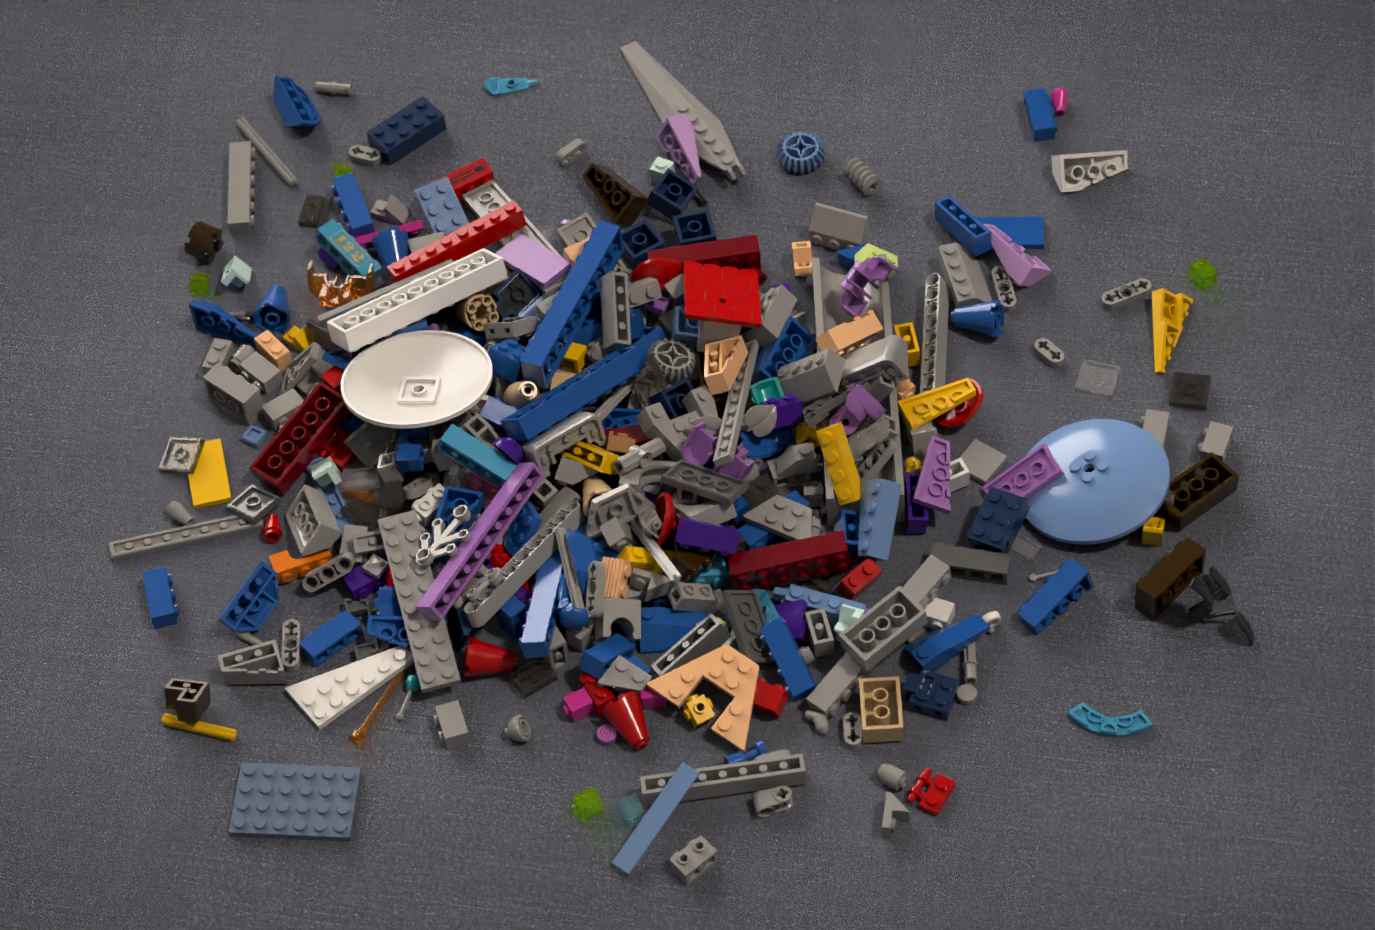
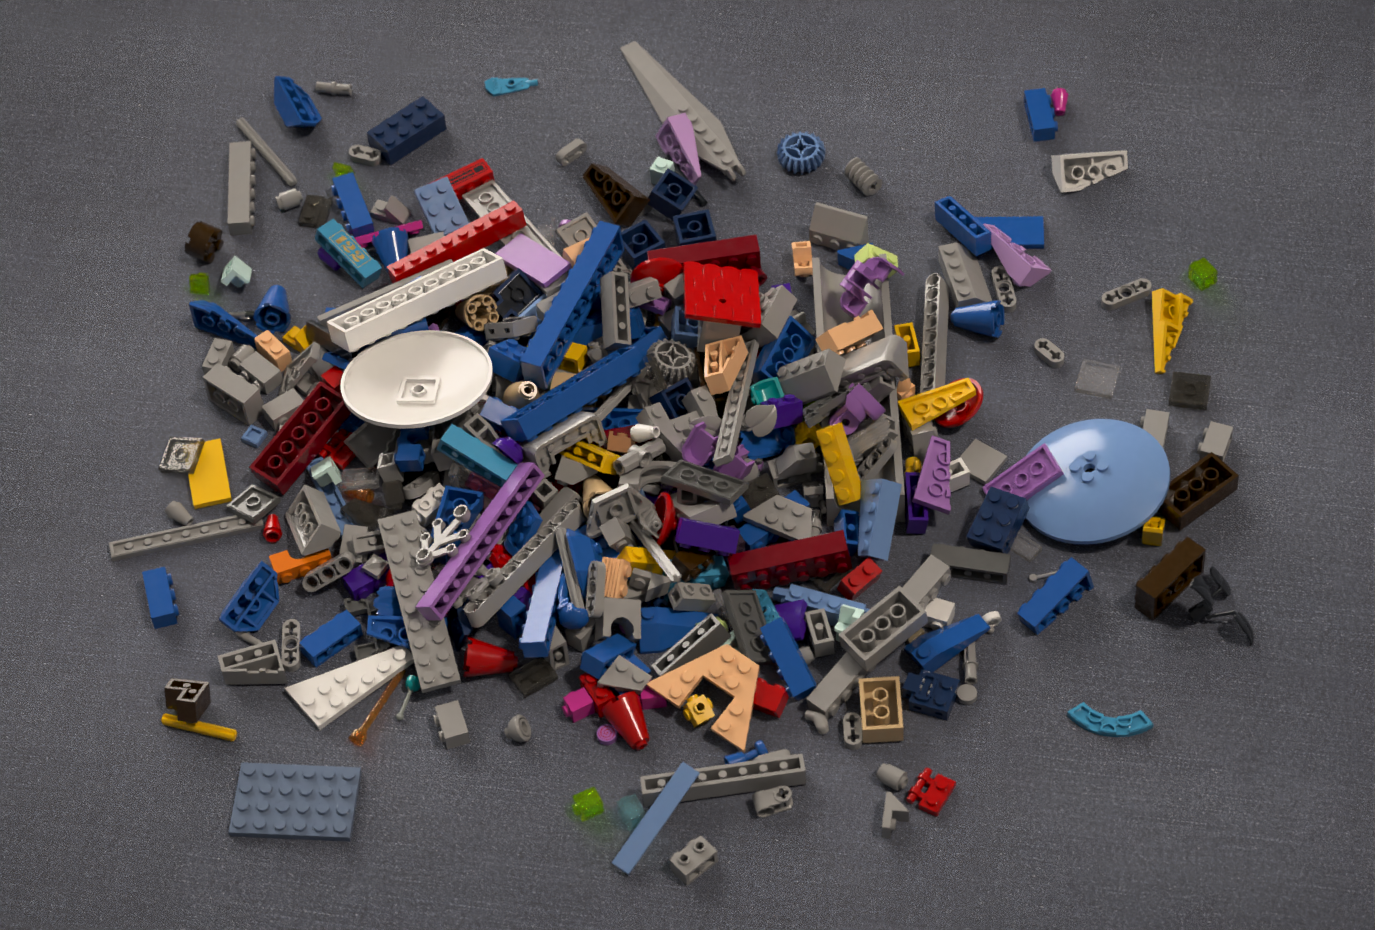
(289, 199): none -> light grey brick
(333, 295): clear orange piece -> none
(644, 432): none -> white cone

